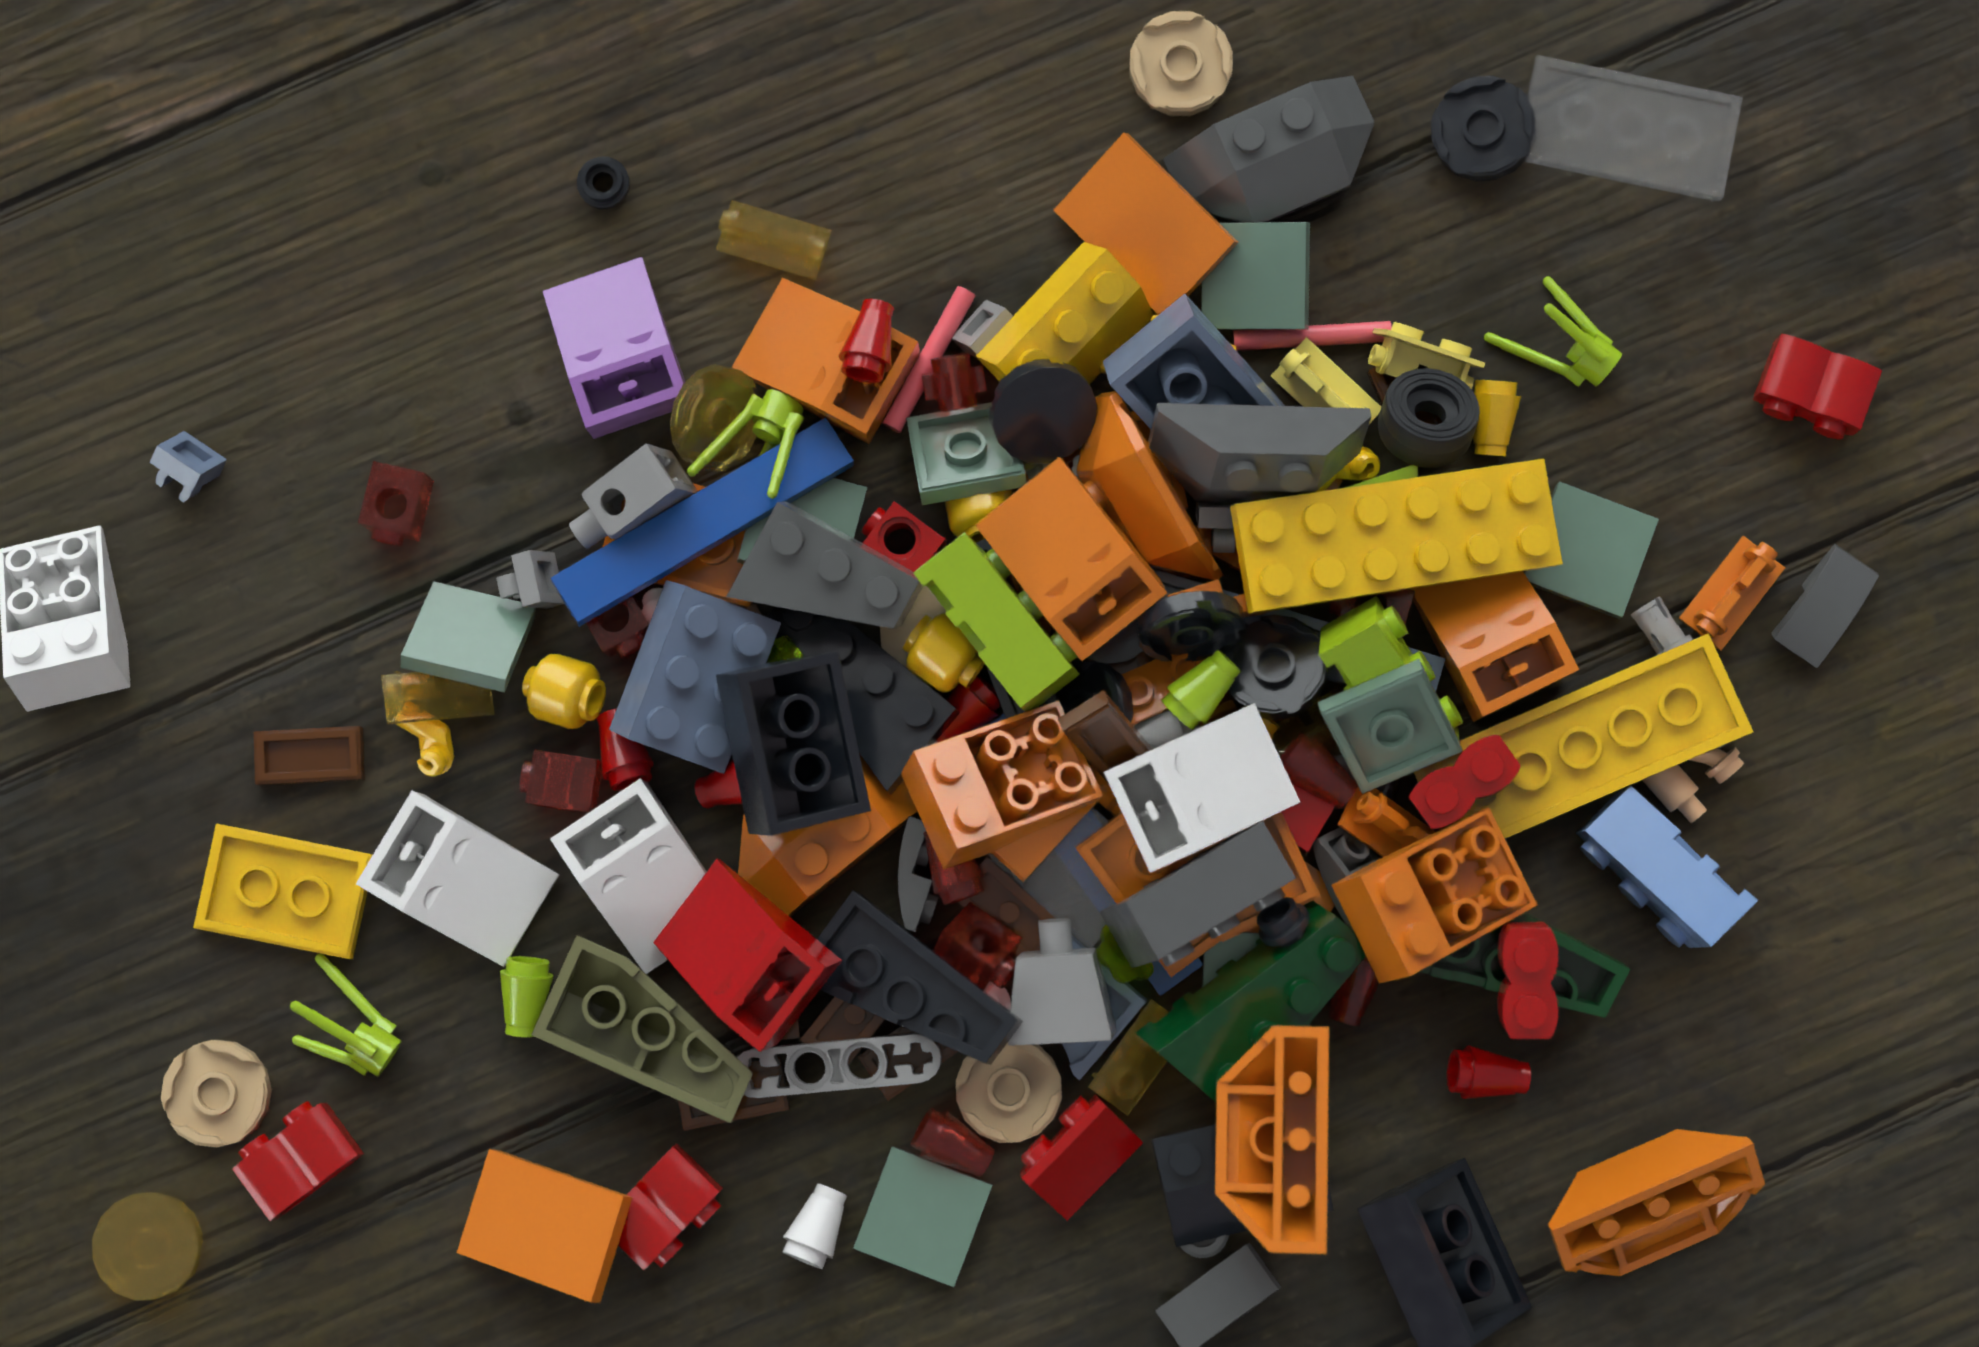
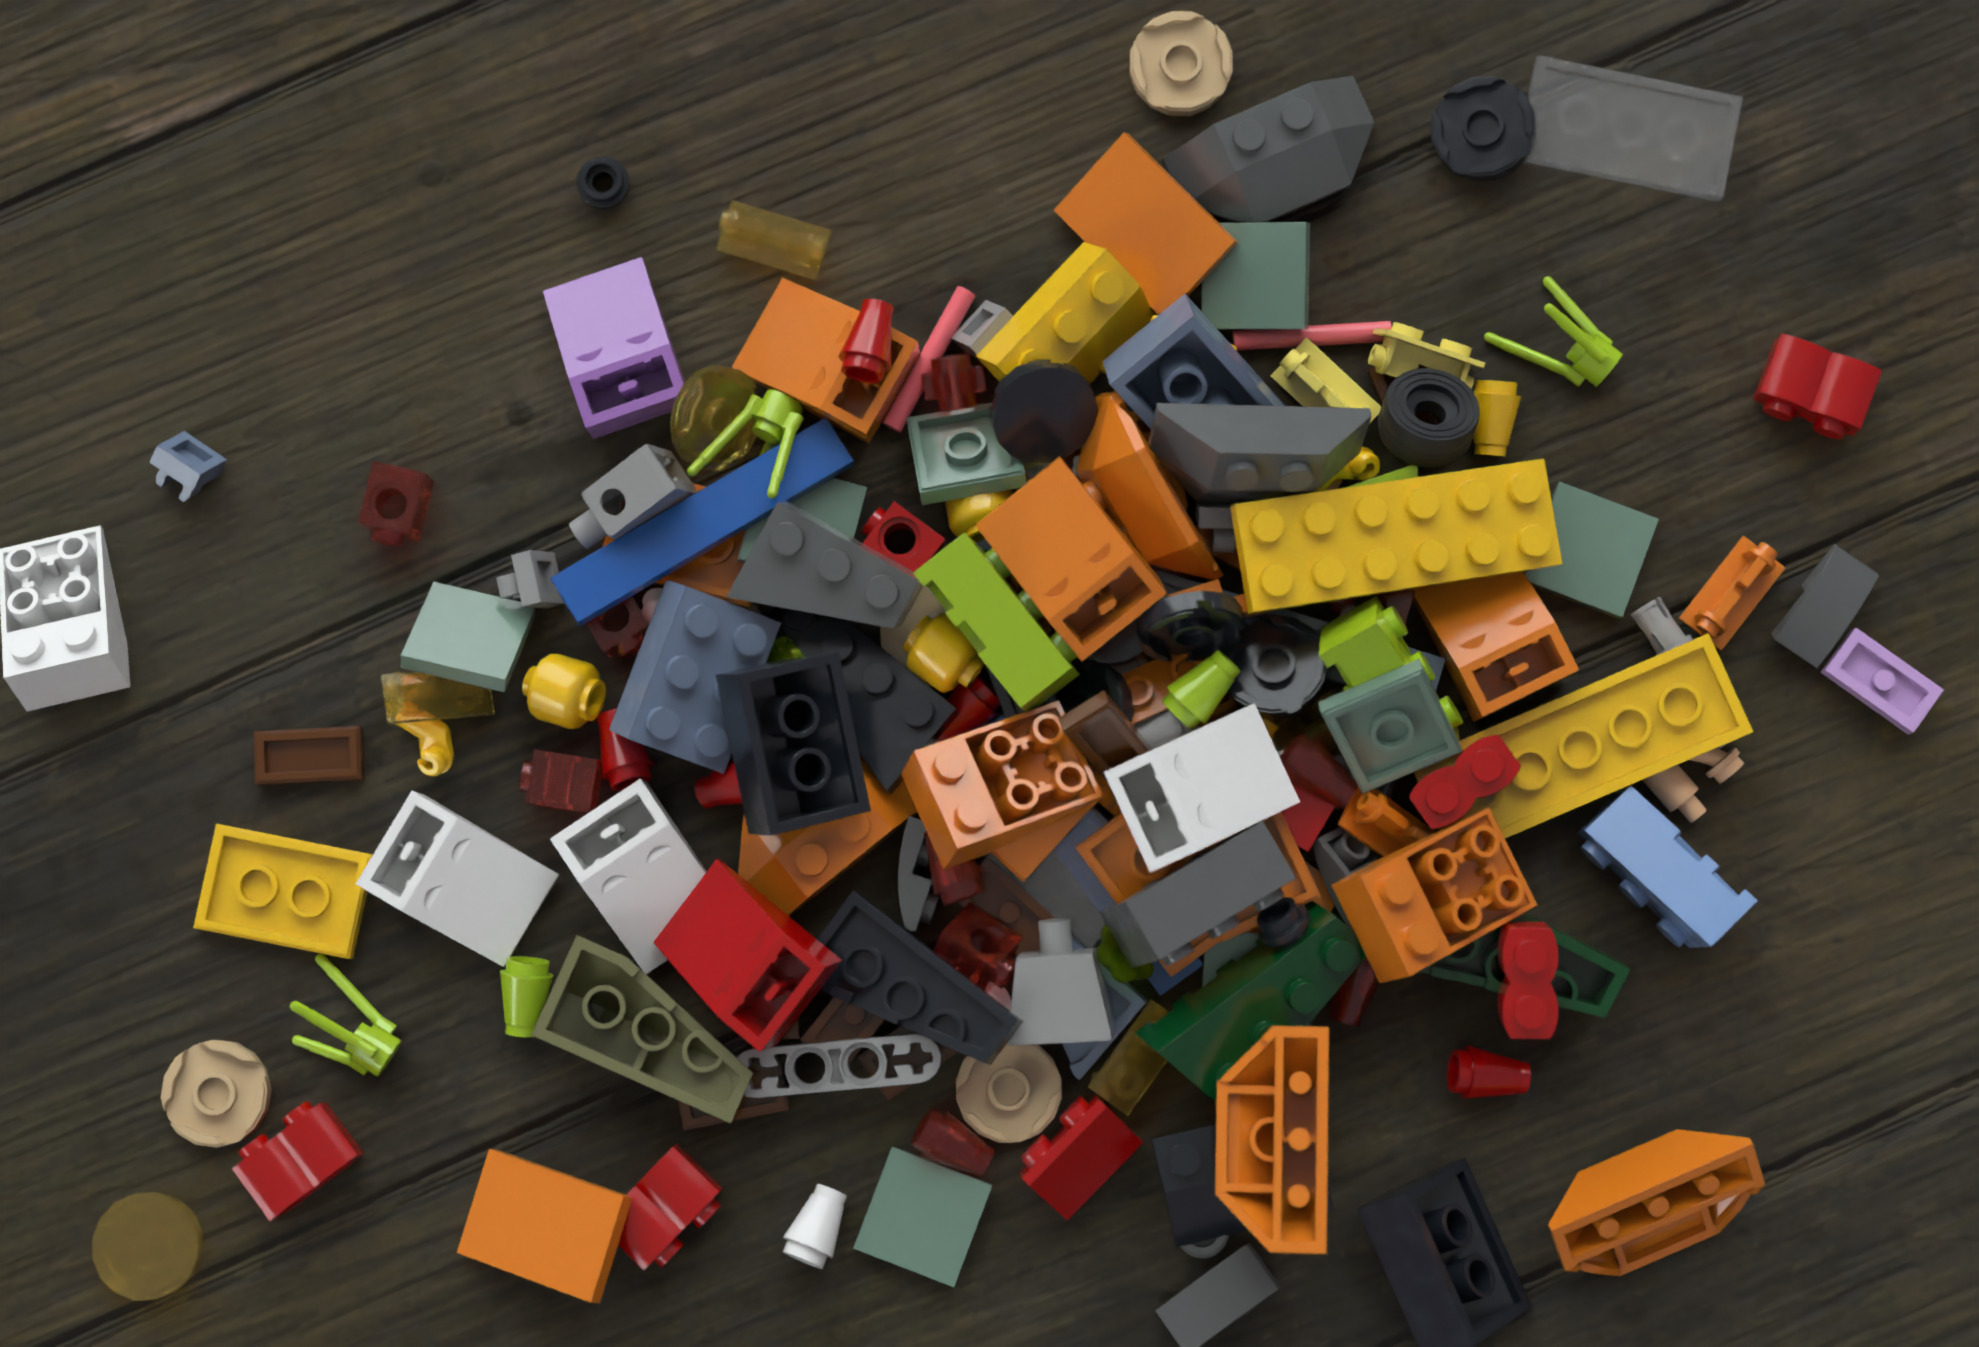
(1882, 681): none -> lavender plate

